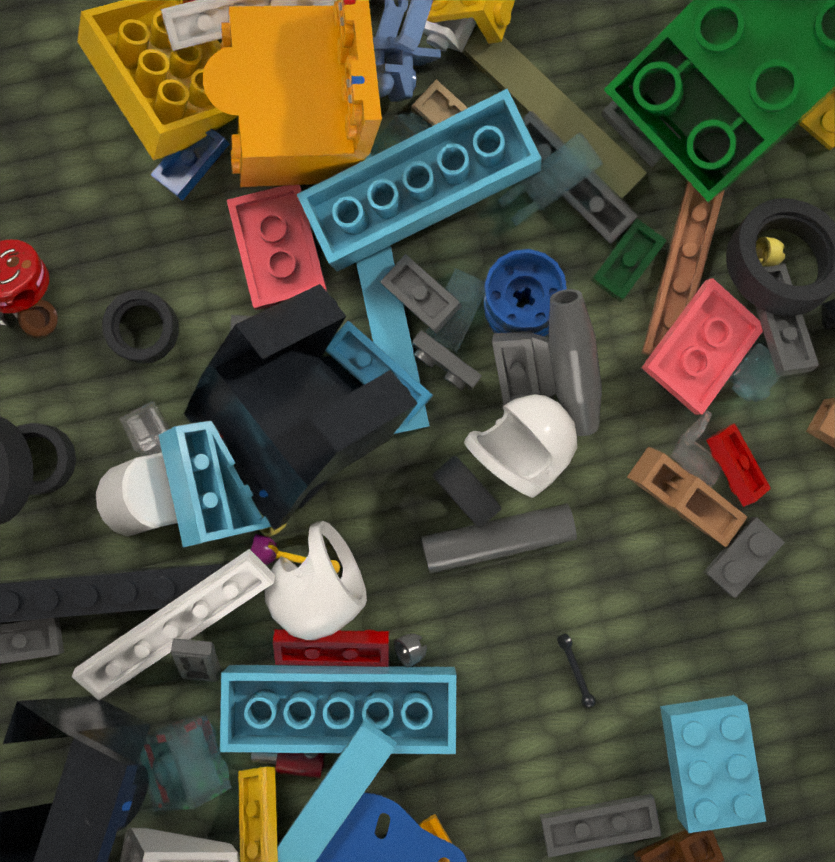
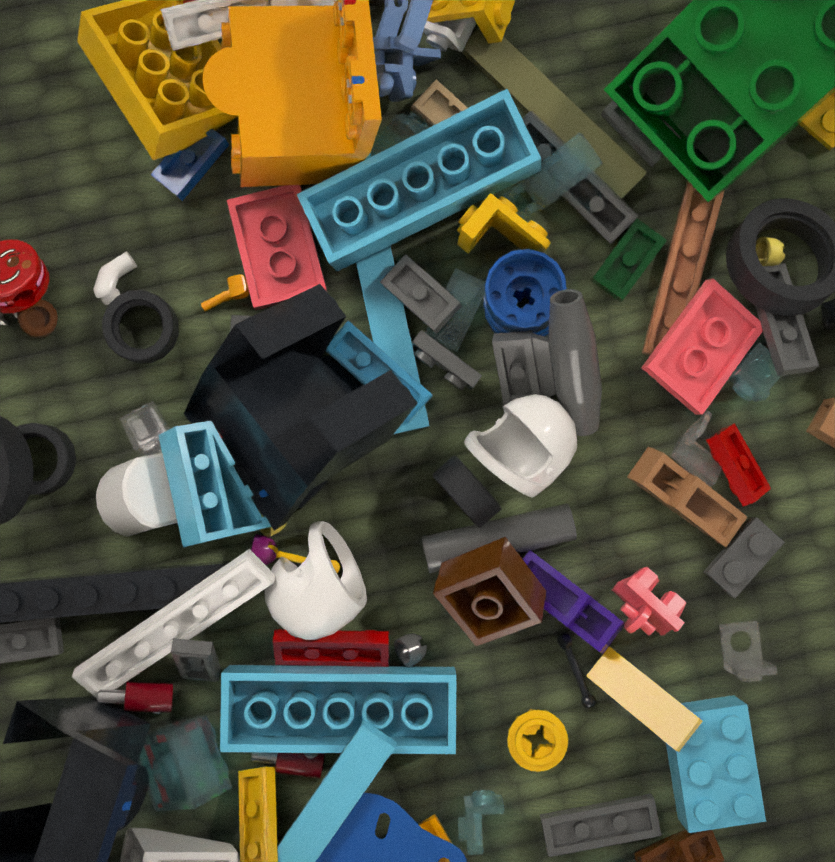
(108, 277): none -> white arm
(140, 697): none -> dark red piece
(237, 290): none -> light orange hand
(470, 826): none -> clear light blue bracket
(490, 592): none -> reddish brown brick
(503, 217): none -> yellow bracket
(546, 755): none -> yellow gear
(574, 606): none -> dark purple slope
(644, 608): none -> coral hips
(644, 699): none -> yellow tile
(749, 664): none -> clear bracket

